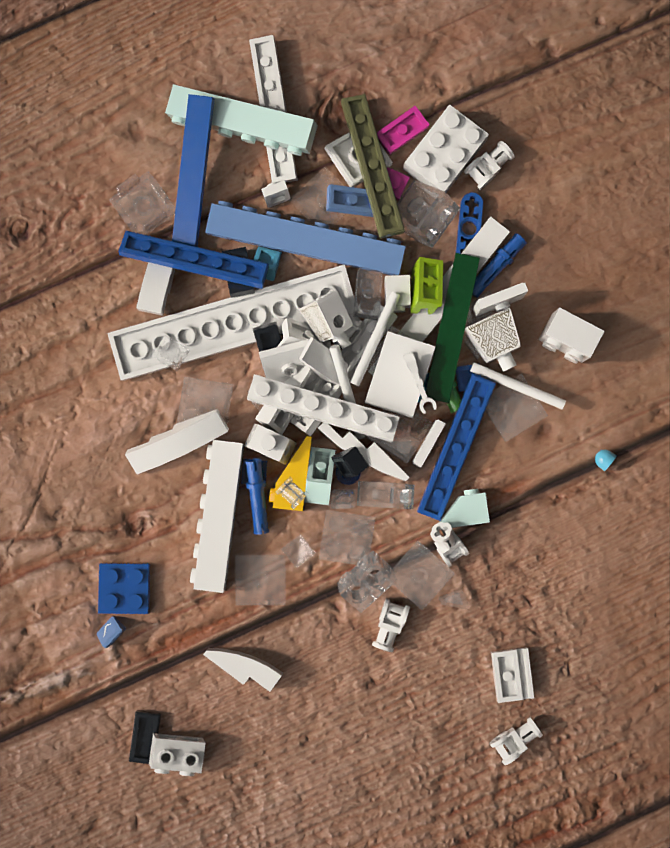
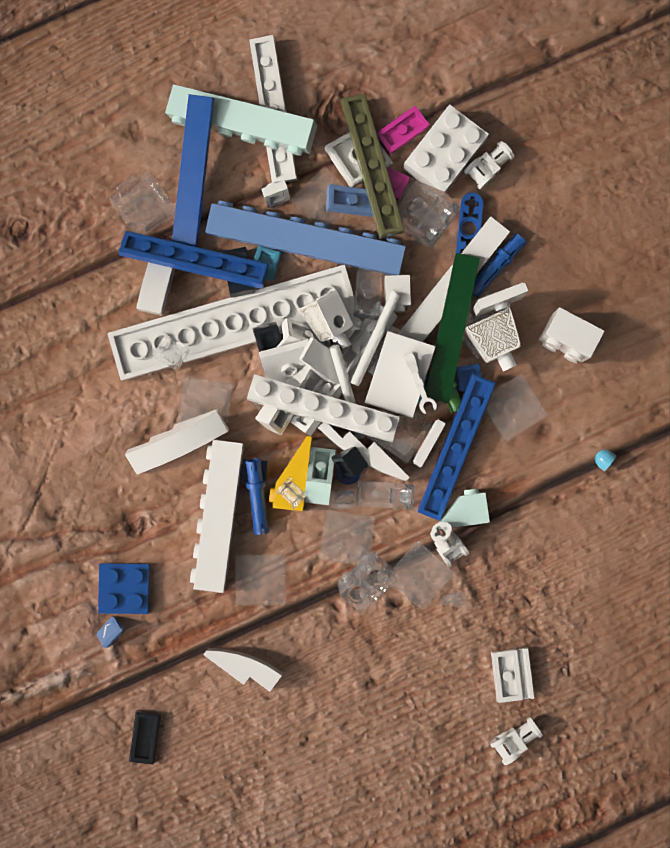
(177, 754): white brick -> none
(270, 444): white torso -> none
(298, 551): clear slope -> none
(390, 623): white connector -> none
(426, 285): lime hinge -> none
(518, 386): white bar -> none

